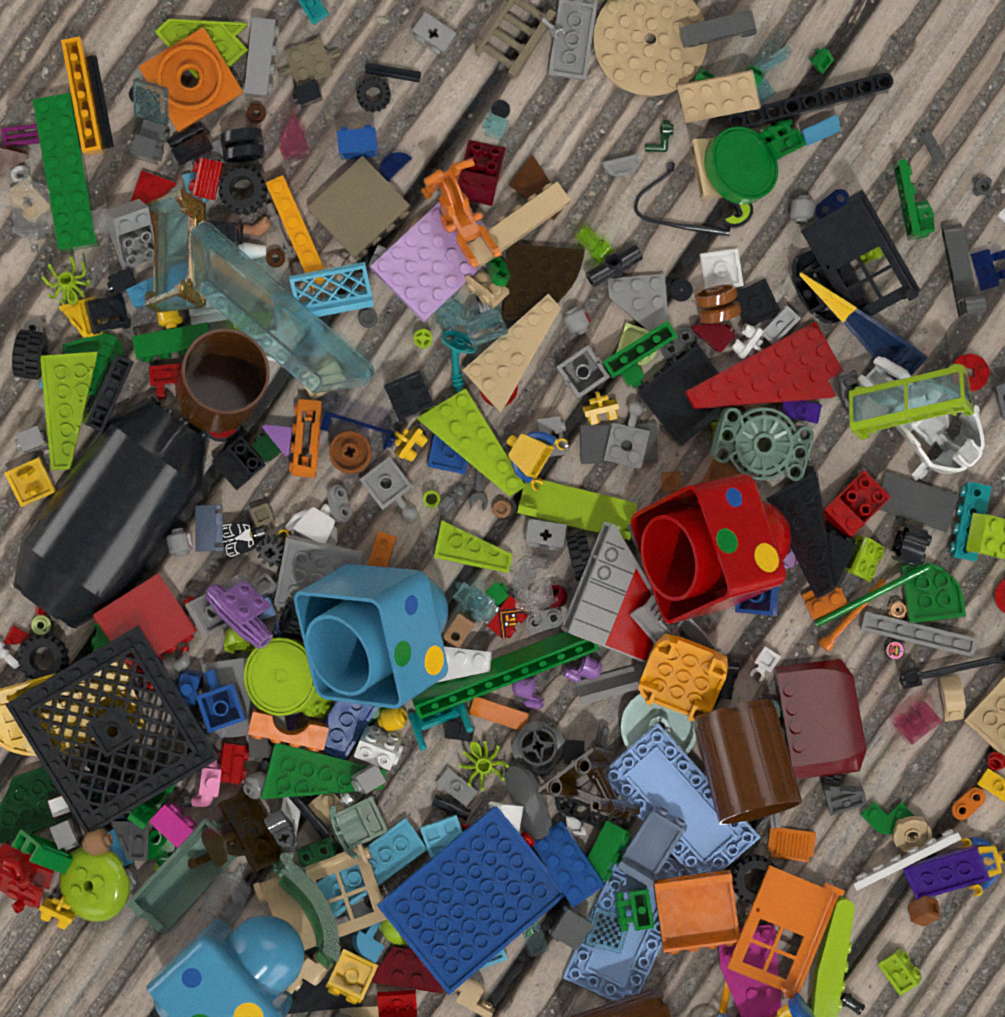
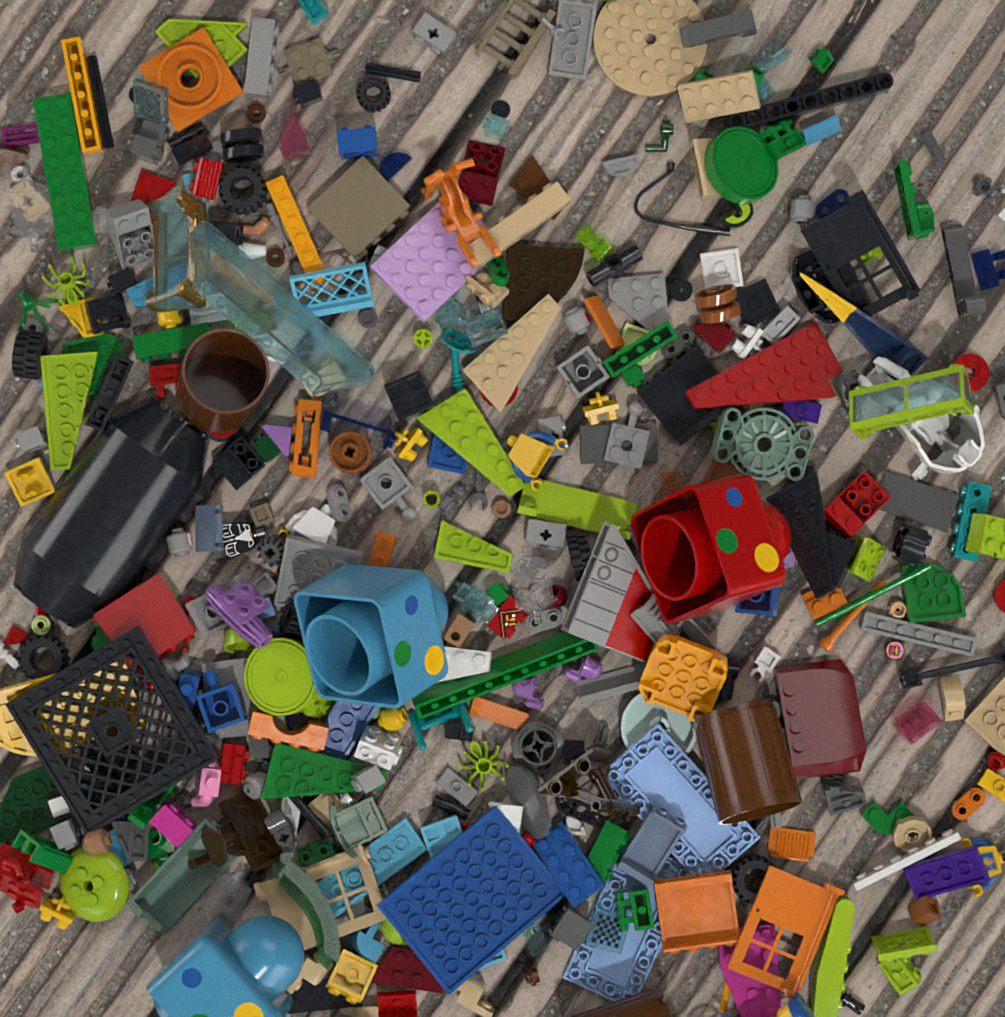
(30, 304): none -> green plant
(532, 976): none -> reddish brown plate
(604, 322): none -> orange slope
(903, 944): none -> lime plate

